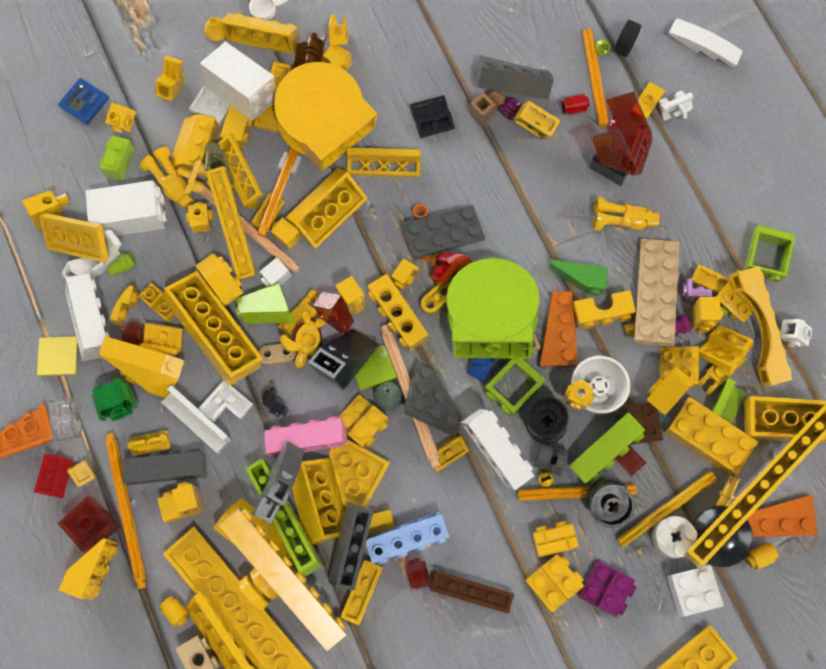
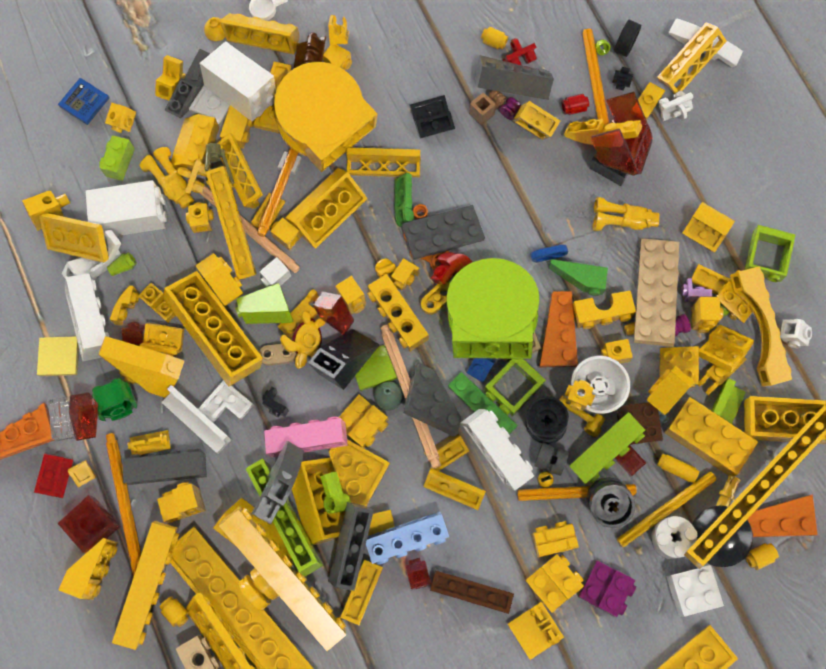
(83, 415): none -> clear red slope
(145, 585): none -> yellow brick
(187, 88): none -> dark grey slope
(335, 498): none -> lime piece
(384, 267): none -> yellow plate
(403, 199): none -> bright green hinge
(454, 489): none -> yellow plate
(476, 399): none -> bright green plate
(494, 38): none -> yellow brick
(527, 52): none -> red hips
(535, 630): none -> yellow hinge
(549, 253): none -> blue tile
(584, 130): none -> yellow slope
(593, 424): none -> yellow brick
(618, 351): none -> yellow brick
(622, 78): none -> black gear
(678, 468): none -> yellow piece
(691, 55): none -> yellow fence
(708, 227): none -> yellow brick

